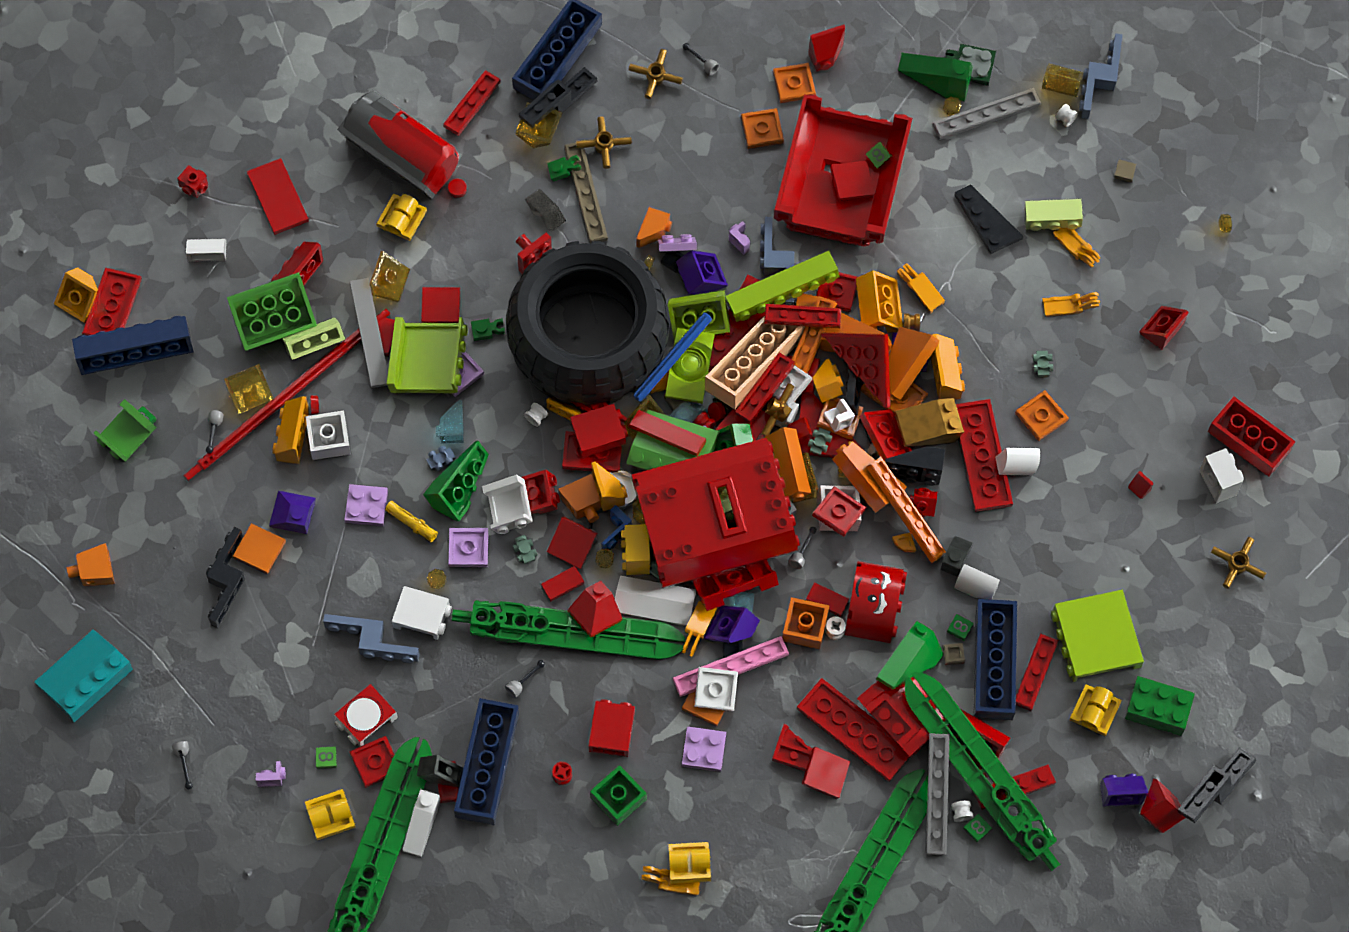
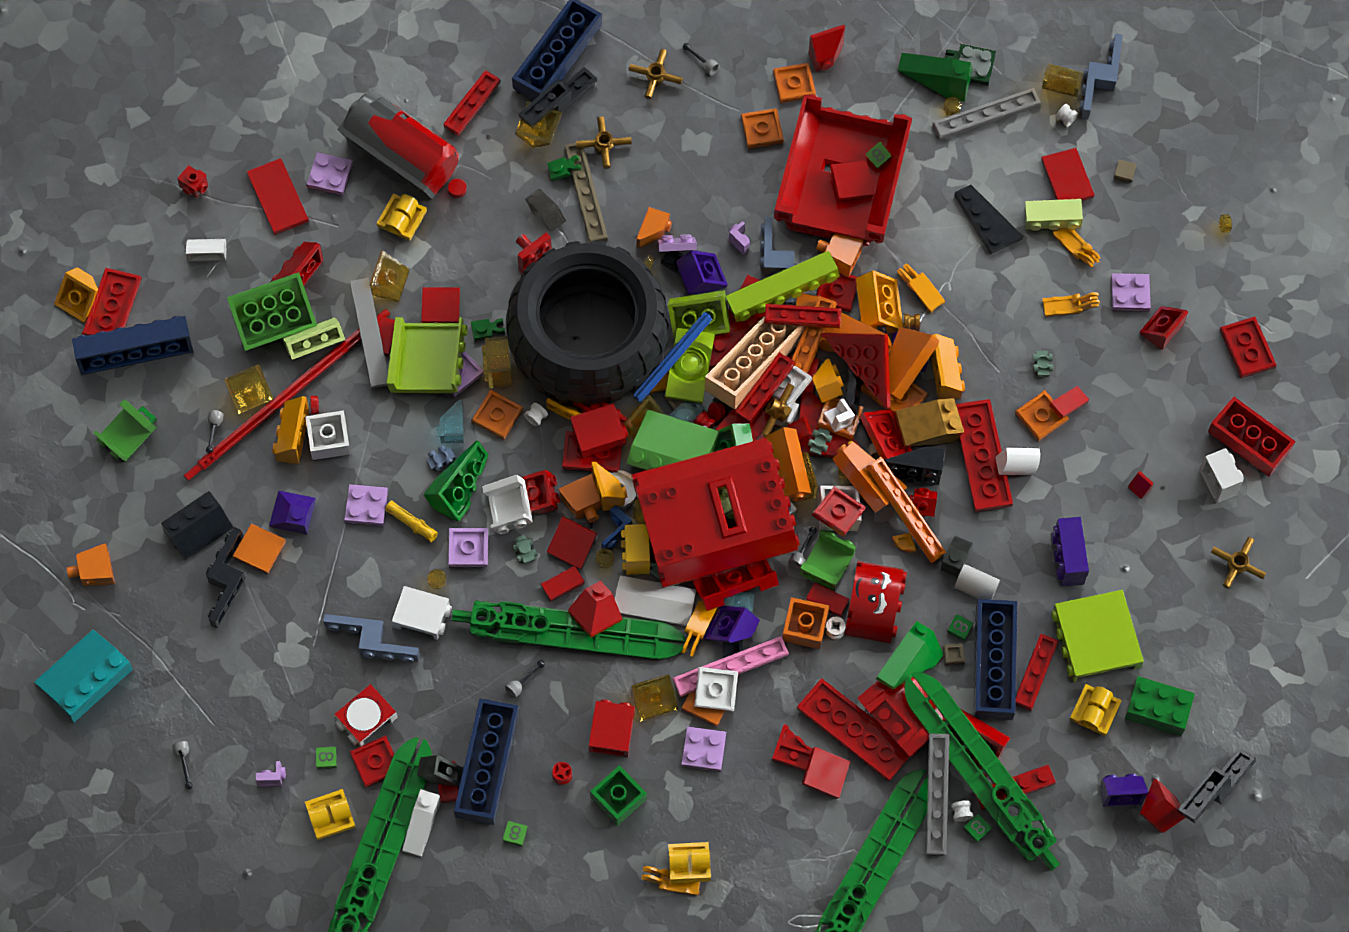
(197, 525): none -> black slope
(329, 173): none -> lavender plate
(496, 362): none -> clear yellow brick
(497, 414): none -> orange tile
(515, 833): none -> bright green tile
(654, 697): none -> clear yellow slope
(667, 433): tile -> none
(828, 560): none -> bright green panel
(843, 250): none -> orange torso
(1067, 175): none -> red tile
(1069, 402): none -> tile
(1070, 551): none -> dark purple brick
(1130, 292): none -> lavender plate
(1248, 347): none -> red tile

